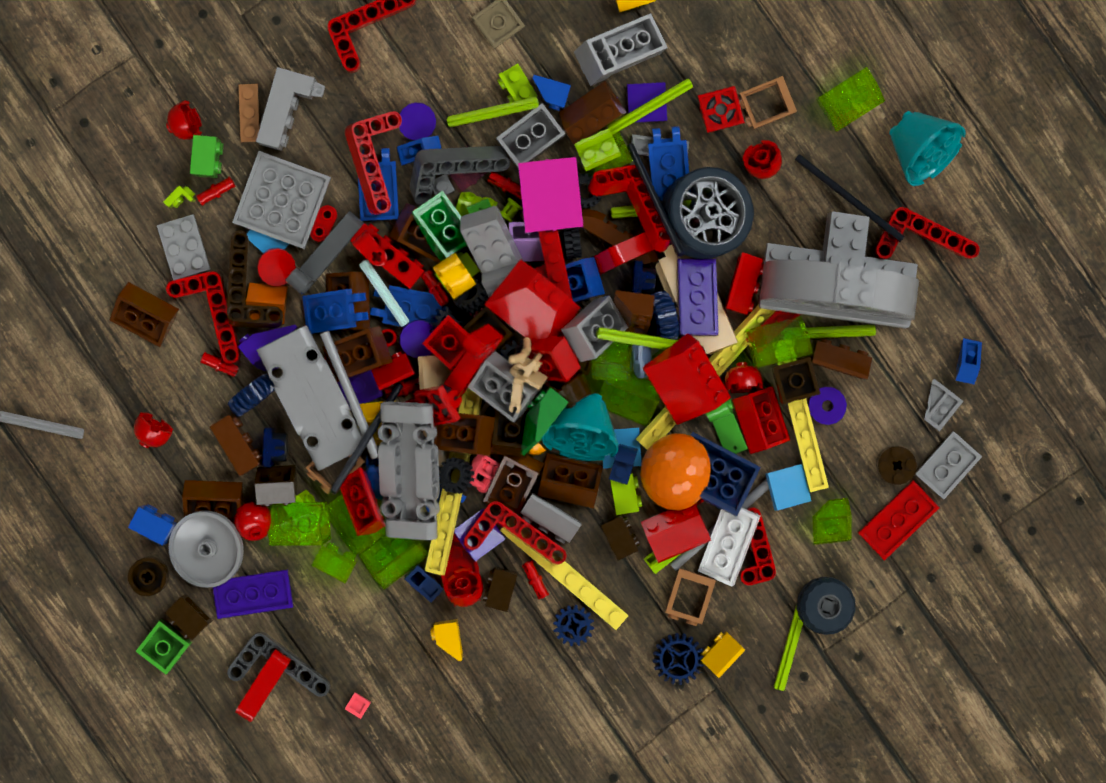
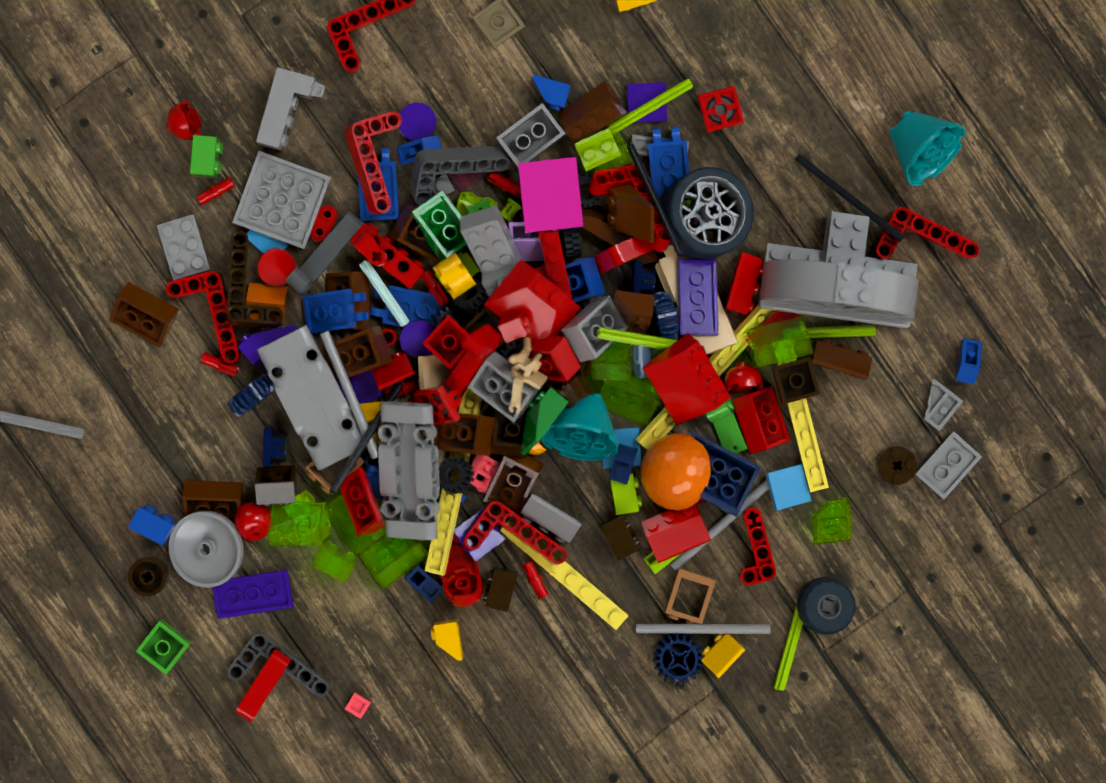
(150, 431): red cylinder -> none
(175, 199): lime bracket -> none
(188, 617): dark brown brick -> none
(237, 444): reddish brown brick -> none
(249, 112): medium nougat plate -> none
(492, 112): lime axle -> none
(514, 326): none -> brick
(516, 84): lime bracket -> none
(570, 480): reddish brown slope -> none
(582, 623): dark blue gear -> none
(620, 49): light grey hinge -> none
(631, 213): none -> reddish brown slope
(704, 628): none -> light grey piece
(729, 545): white plate -> none
(763, 159): red cylinder -> none
(785, 96): medium nougat window -> none
(837, 411): dark purple tile -> none
(851, 99): clear neon green slope -> none
(898, 520): red tile -> none

